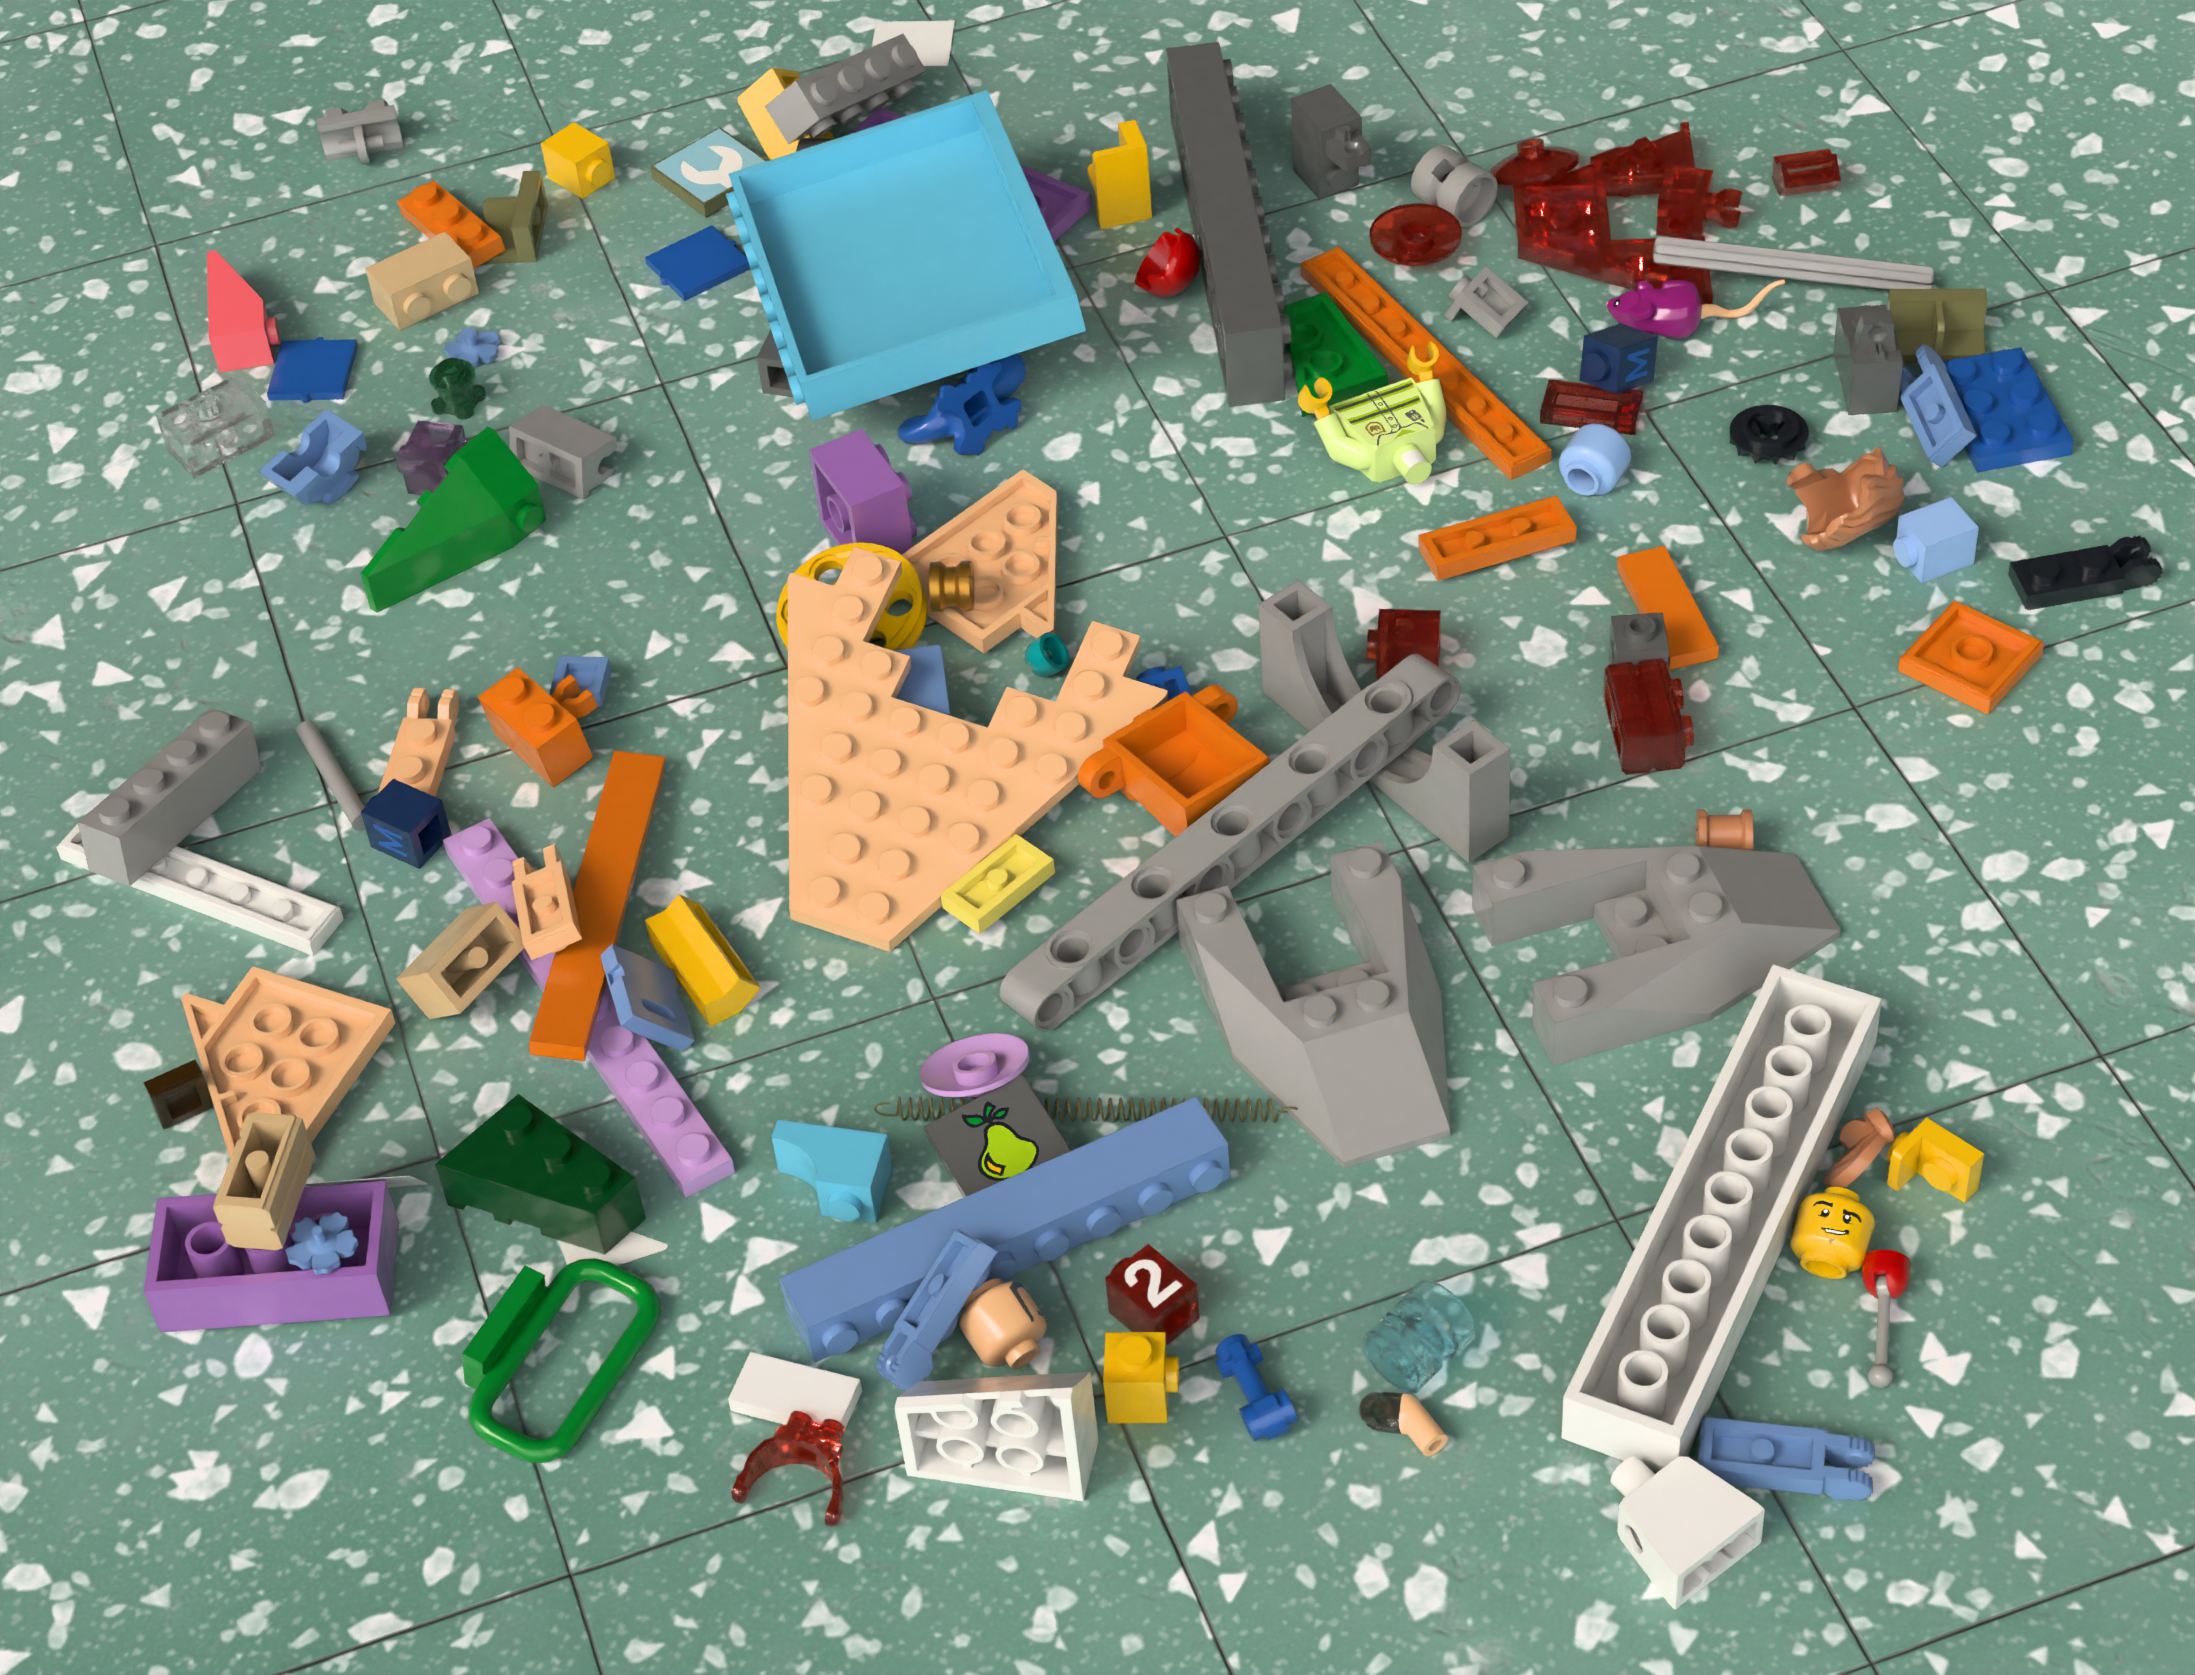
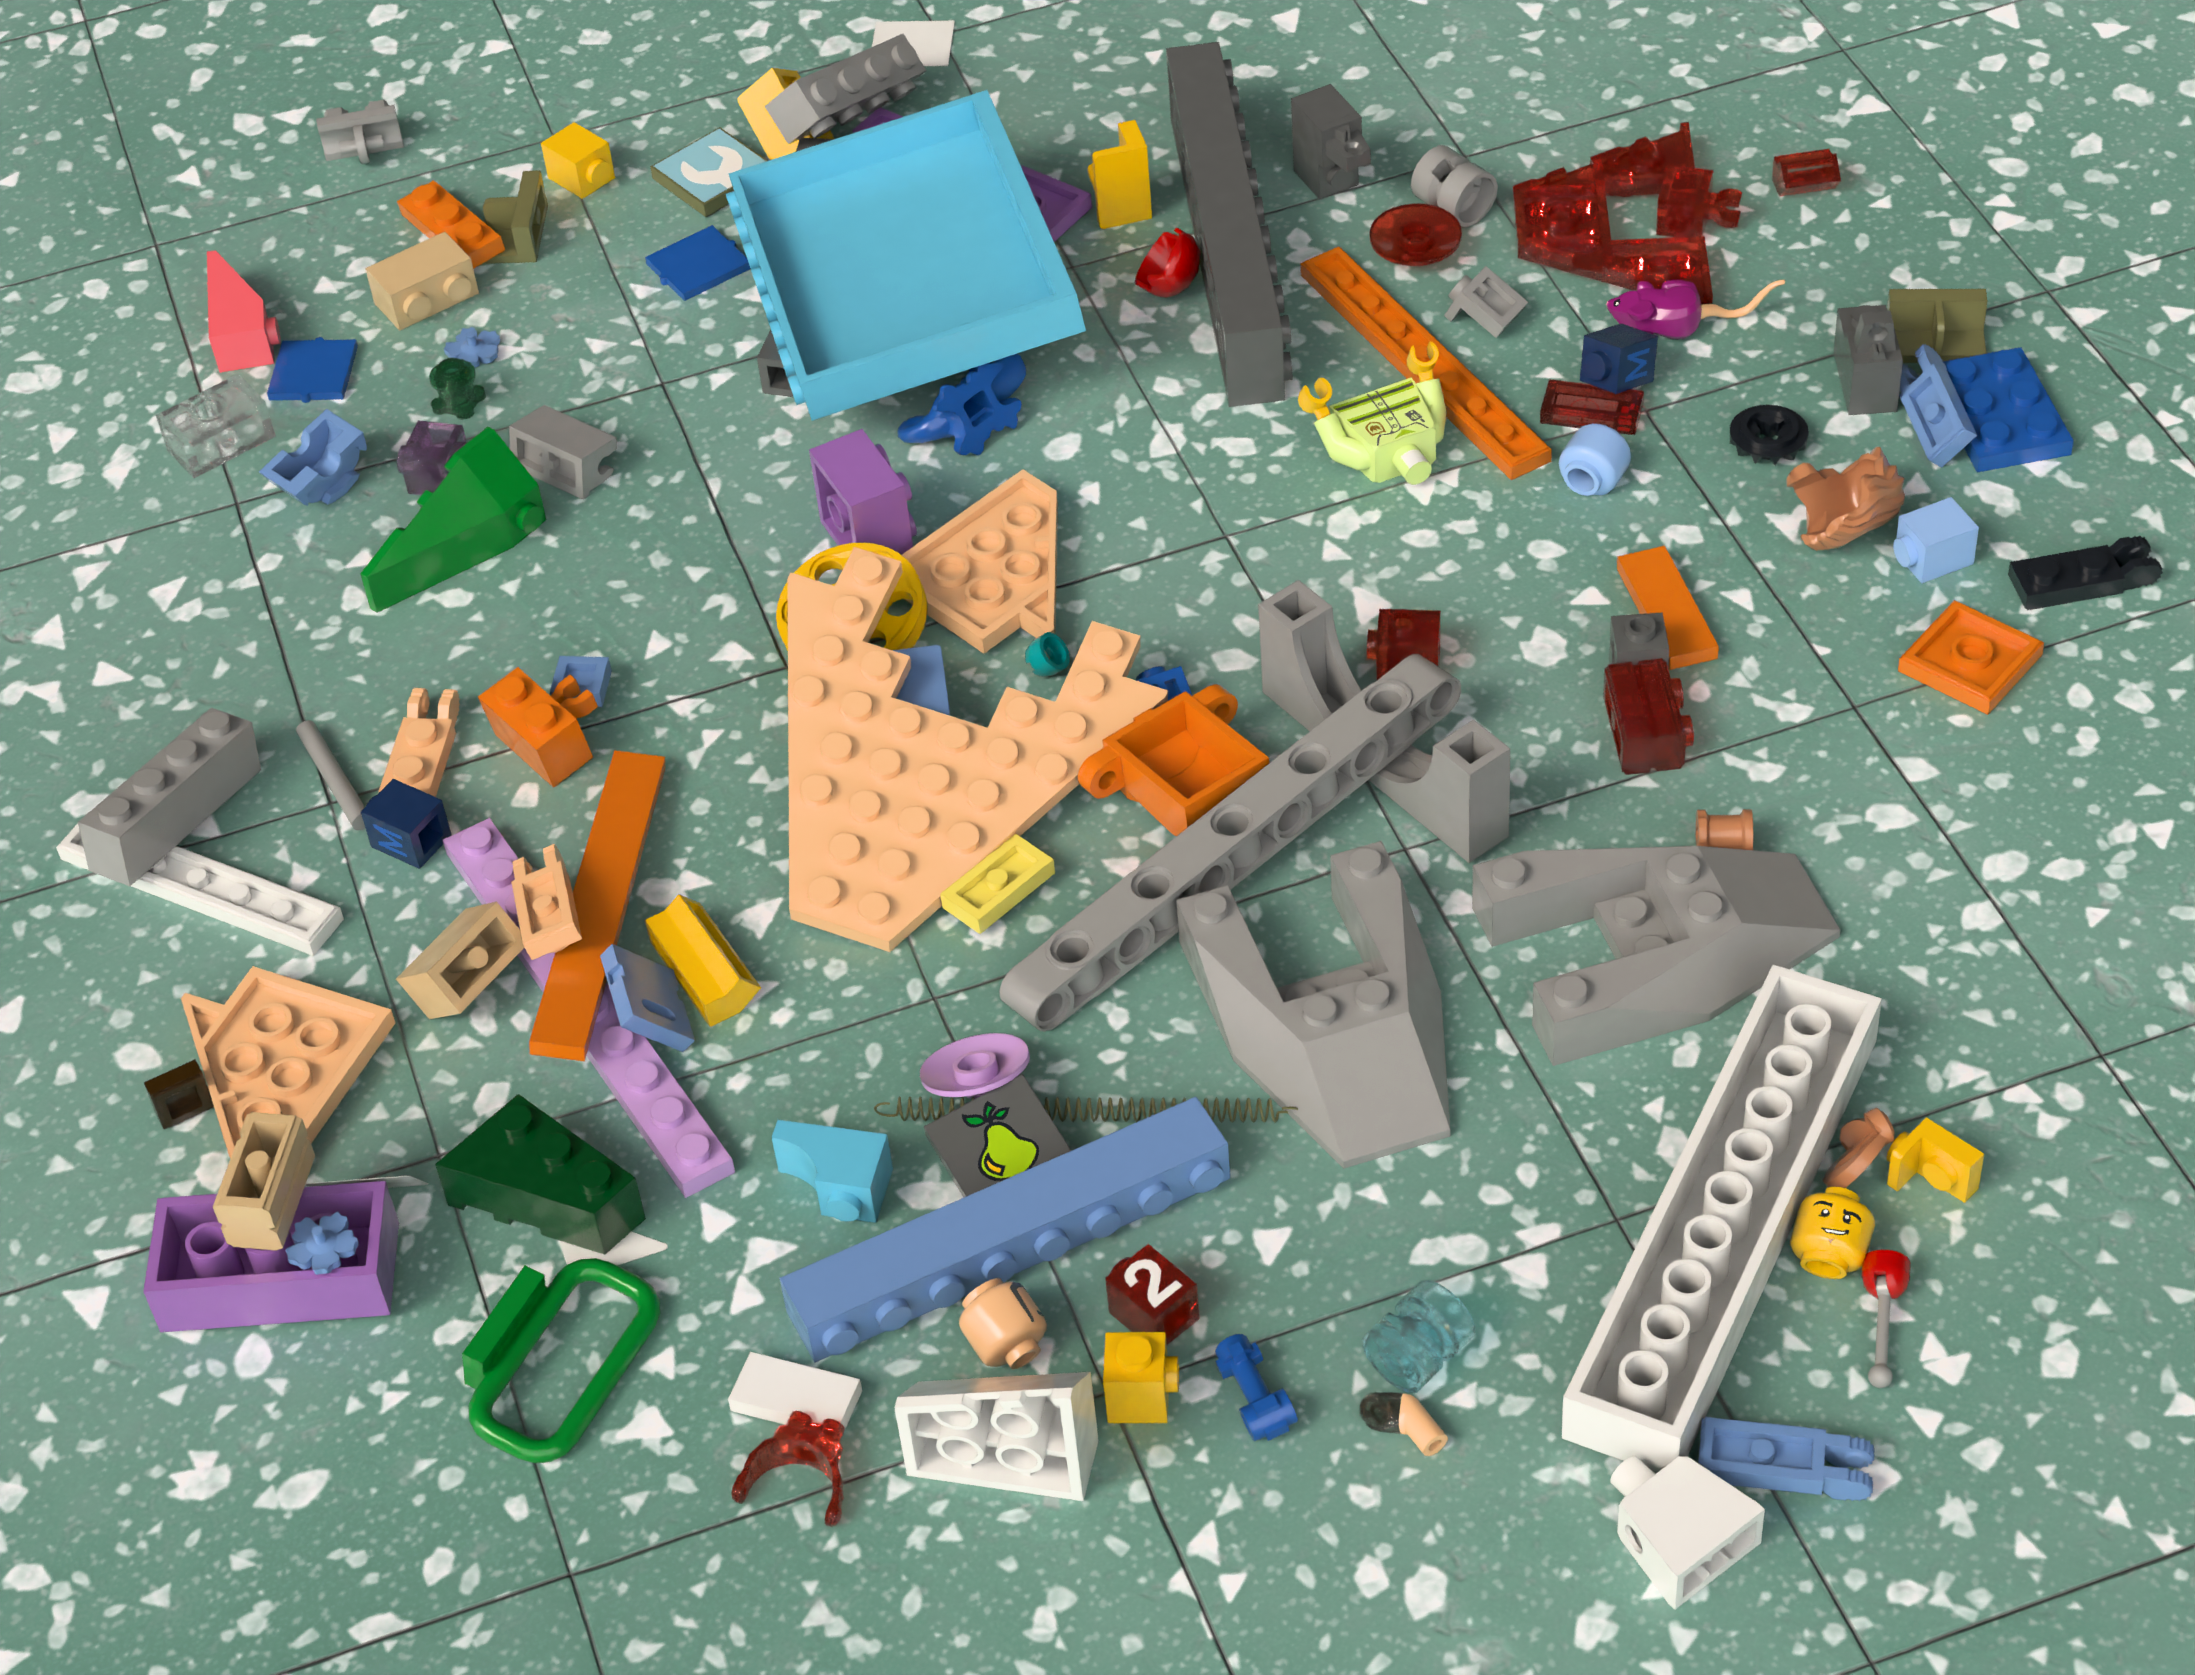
(934, 1309): medium blue hinge -> none
(951, 586): pearl gold wheel -> none
(1331, 349): green wing -> none
(1497, 538): orange plate -> none
(1534, 163): clear red dish -> none
(1791, 264): light grey axle -> none

